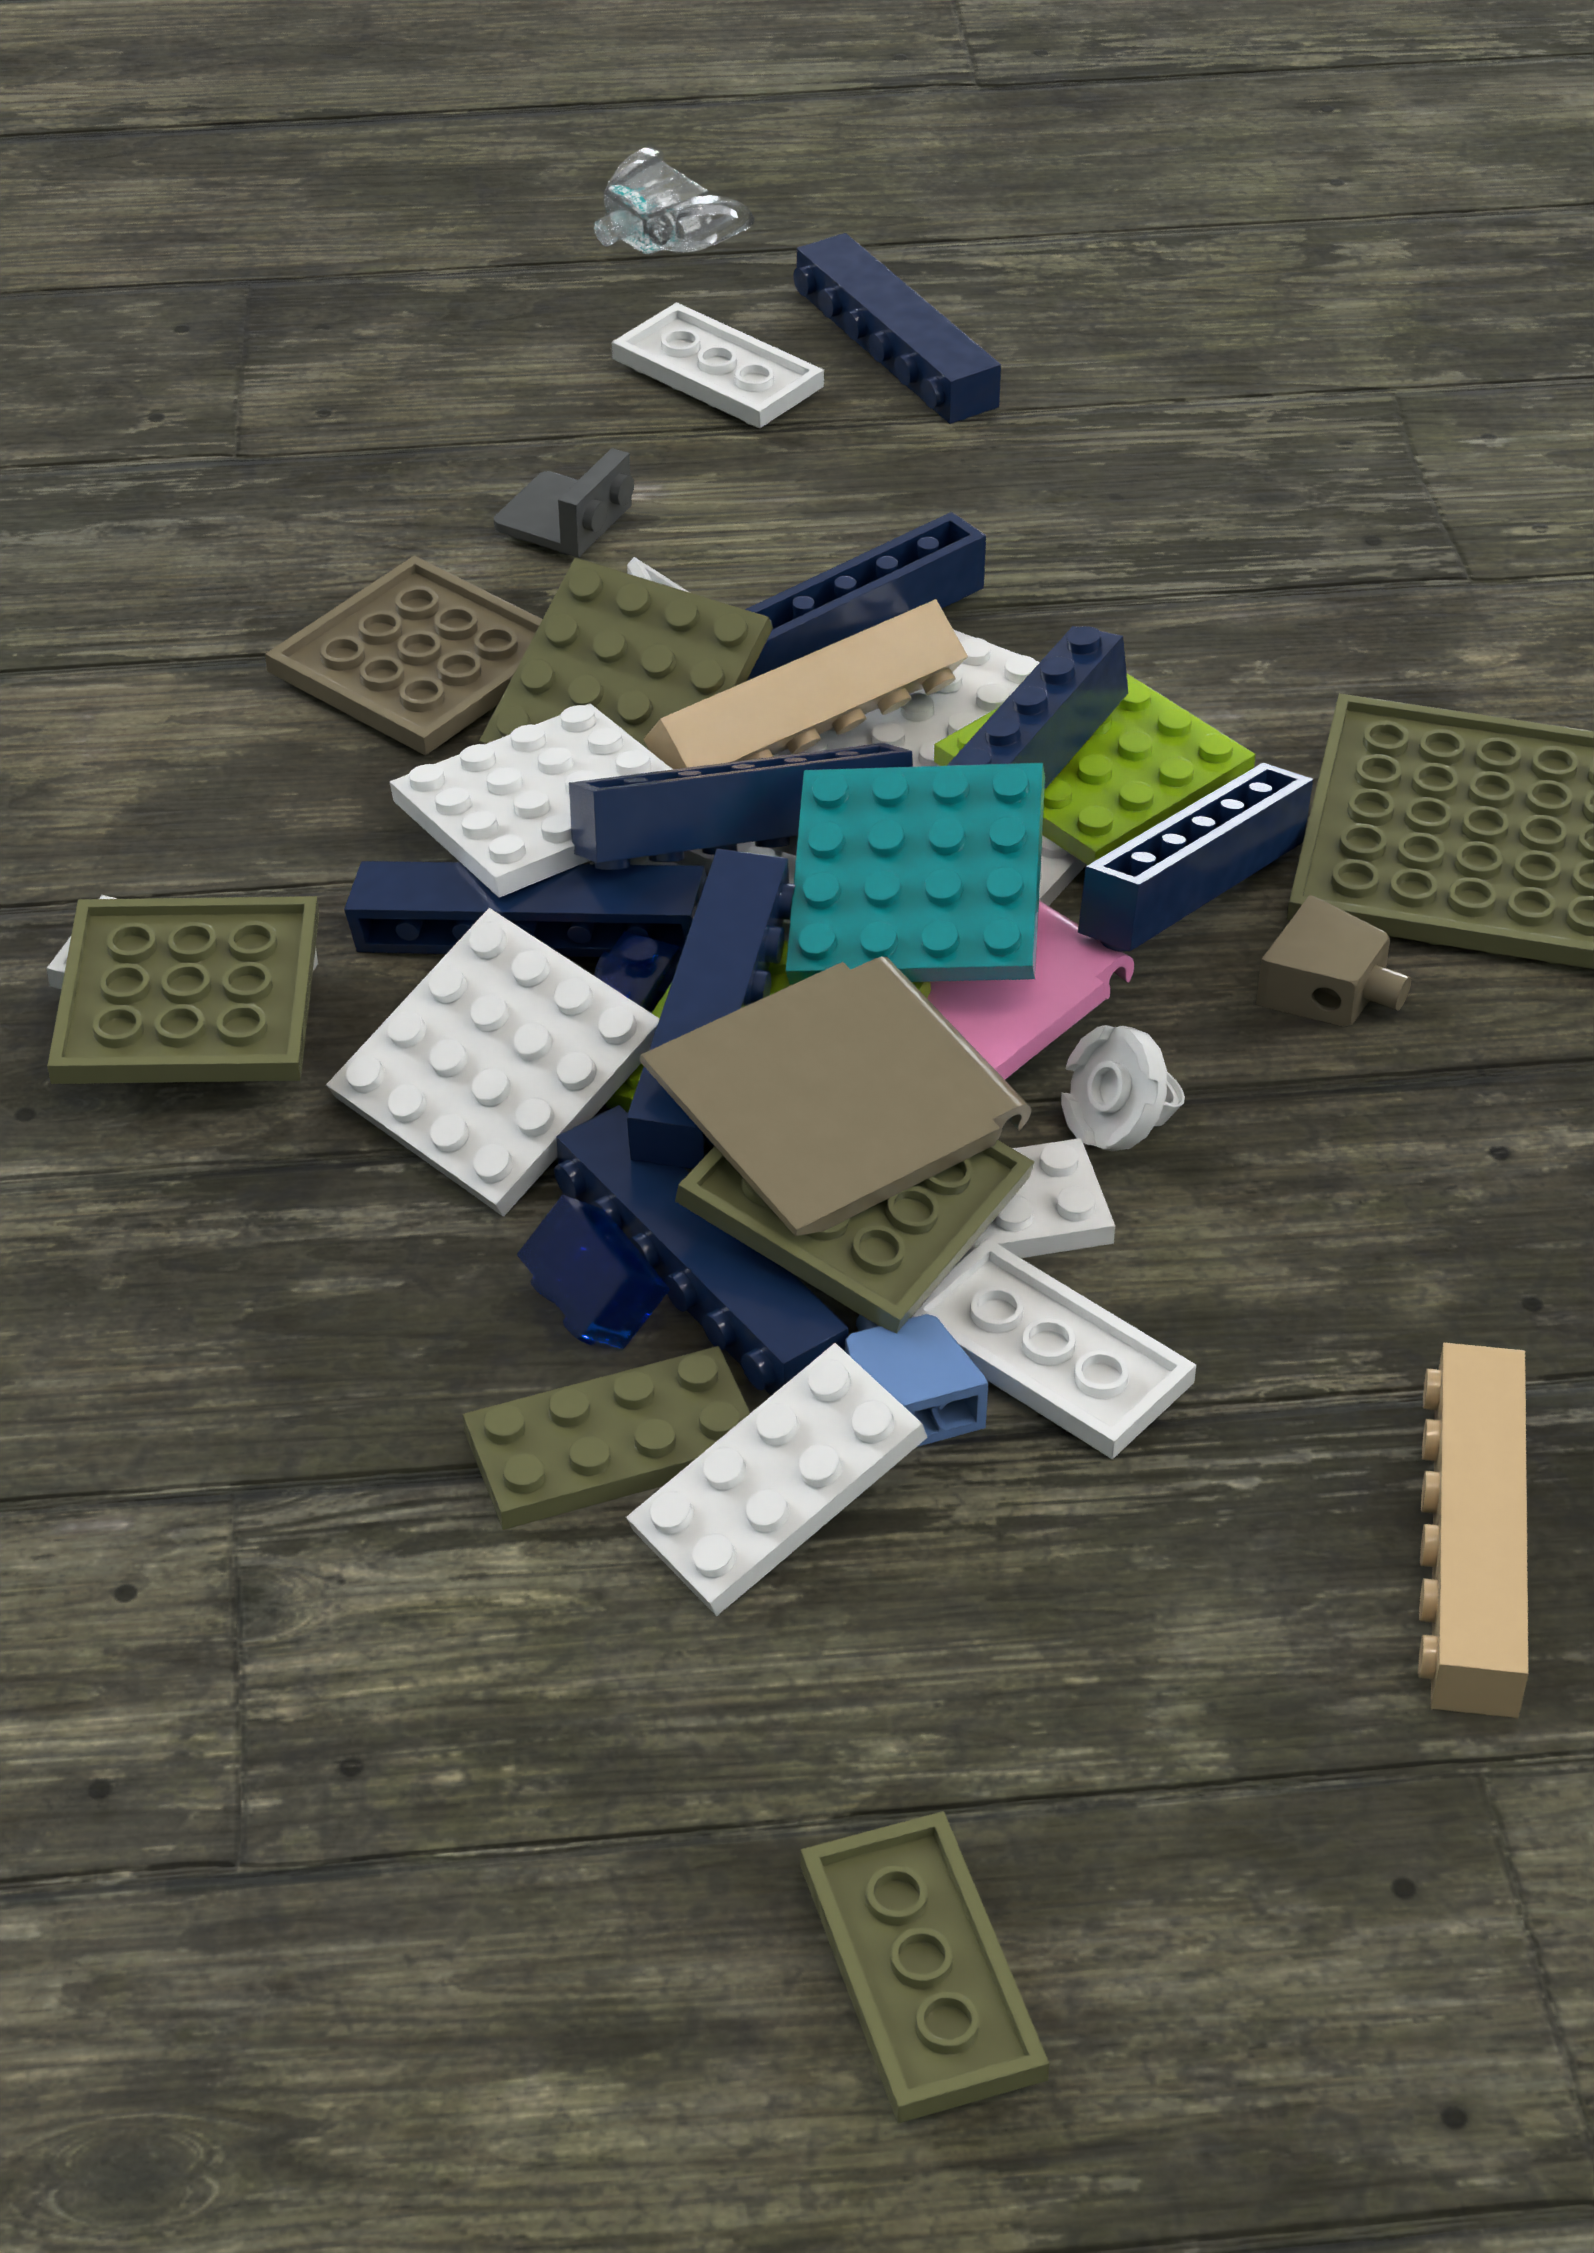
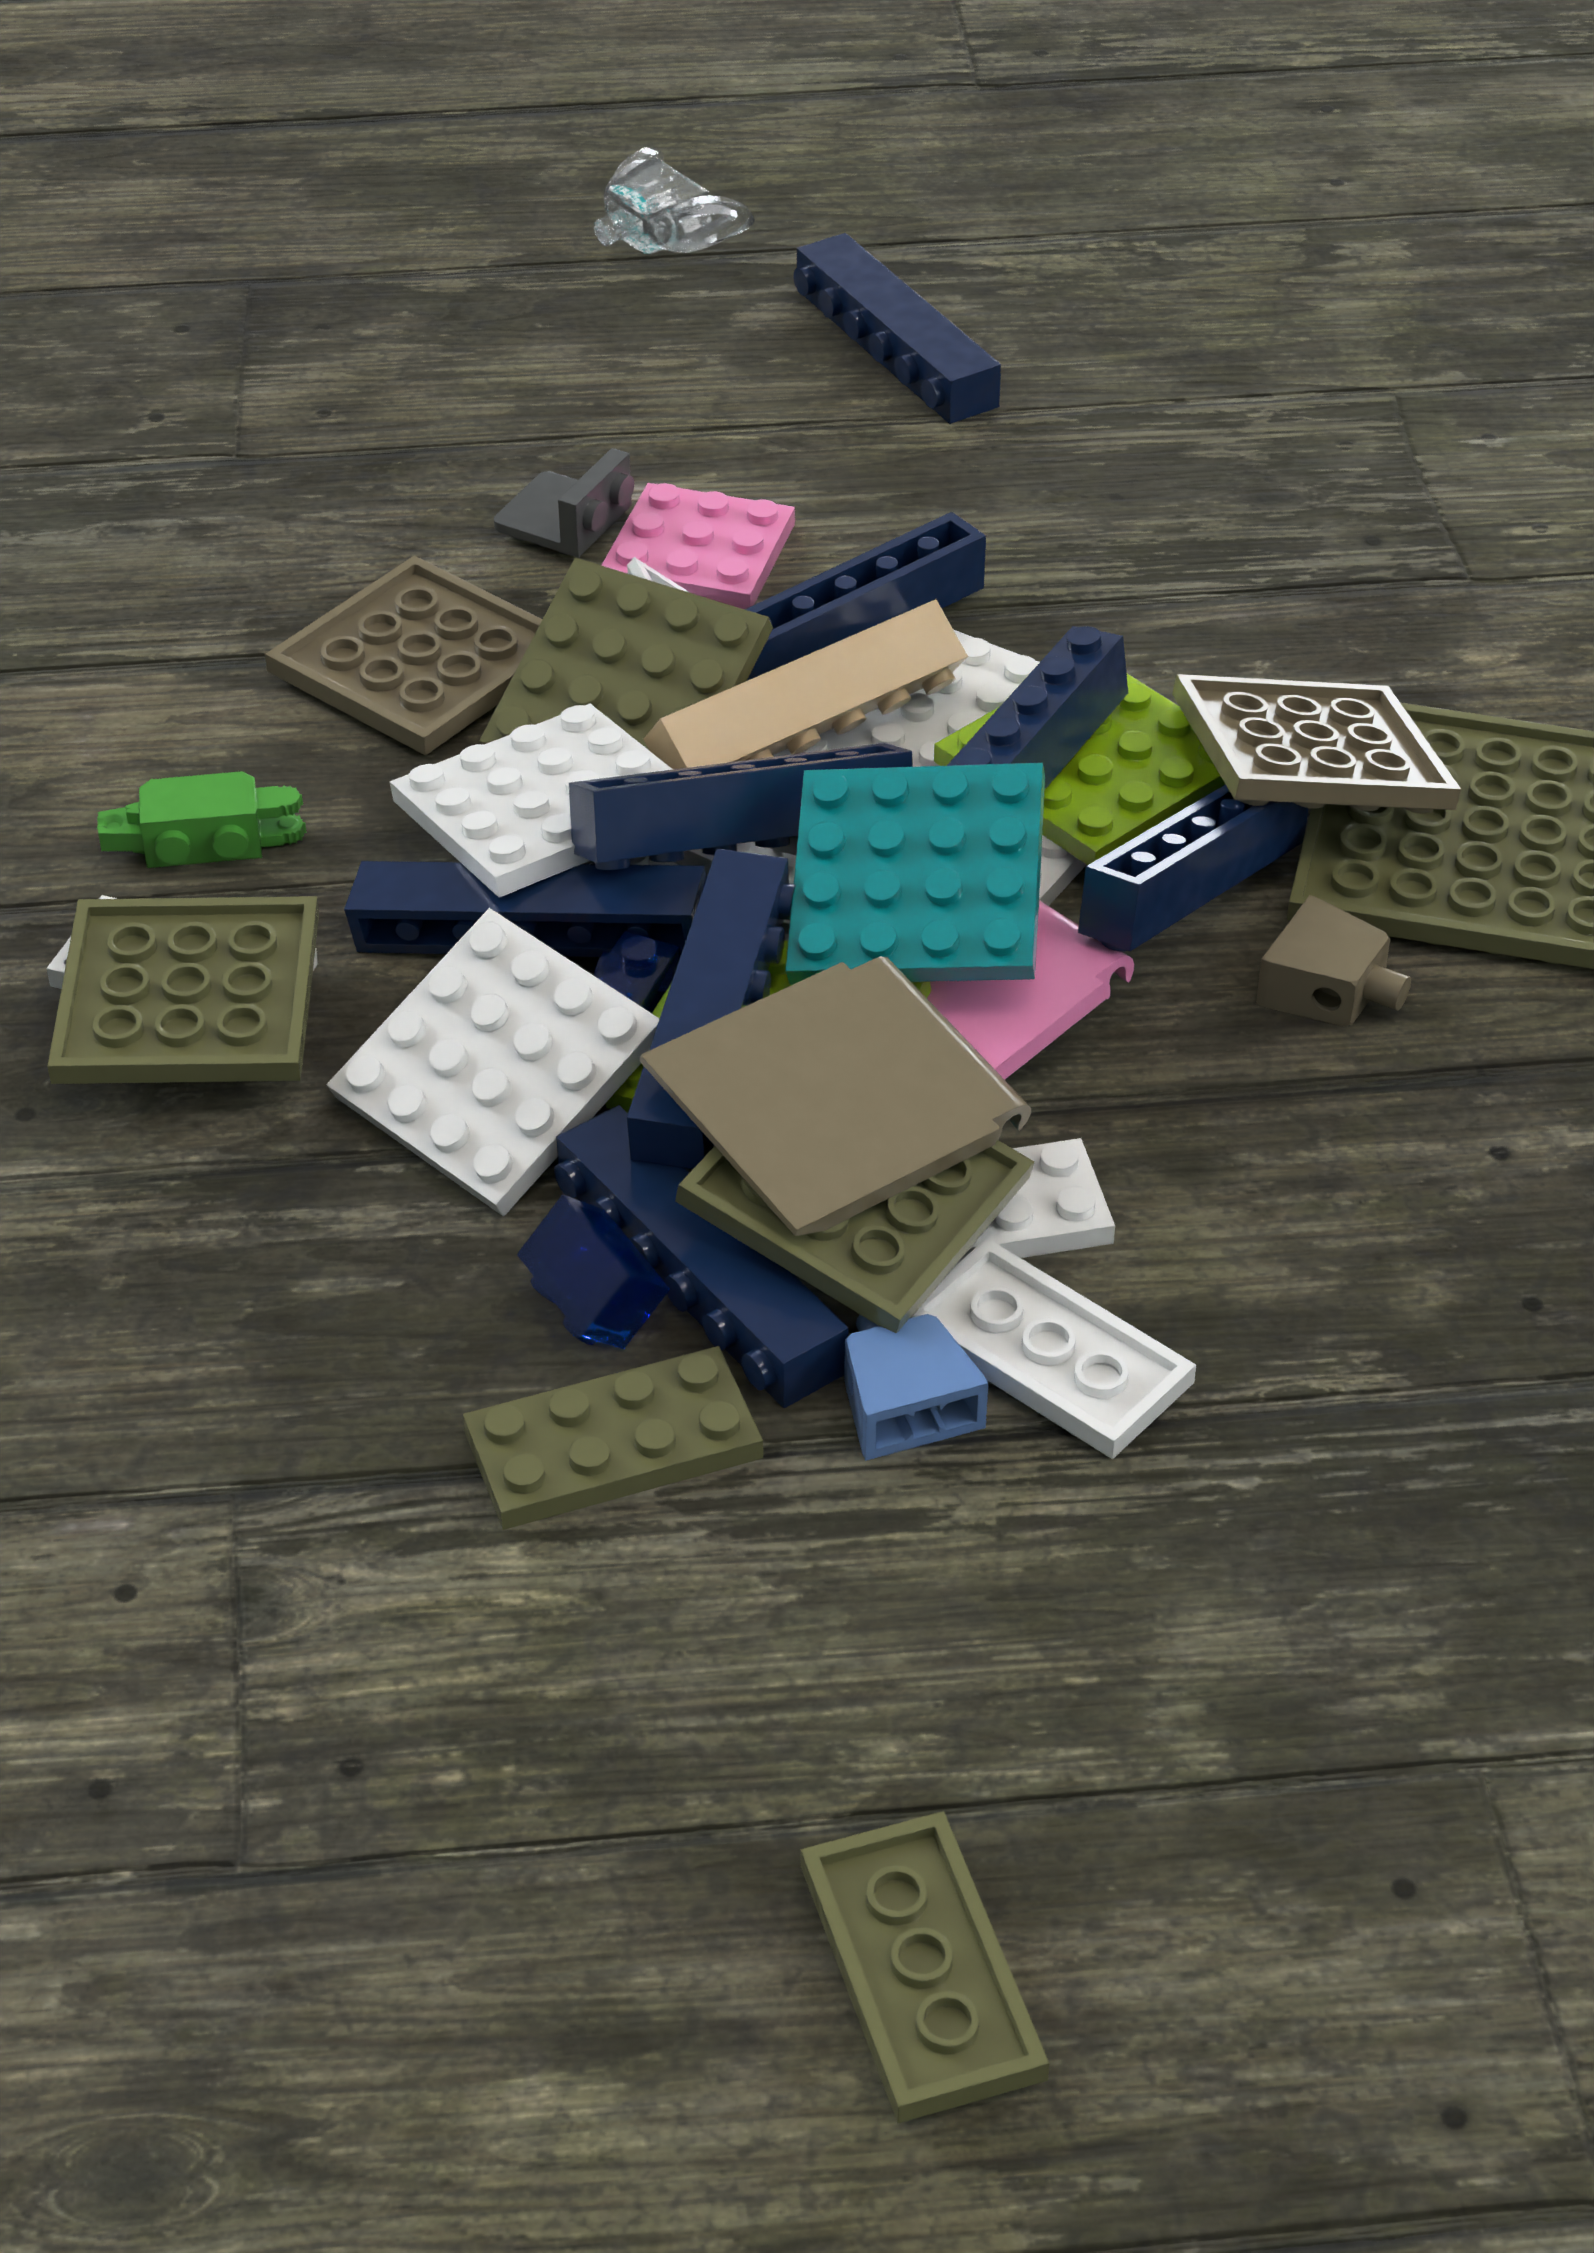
(203, 820): none -> bright green hinge
(704, 541): none -> bright pink plate
(718, 365): white plate -> none
(776, 1478): white plate -> none
(1118, 1088): white tile -> none
(1315, 743): none -> dark tan plate
(1477, 1532): tan brick -> none

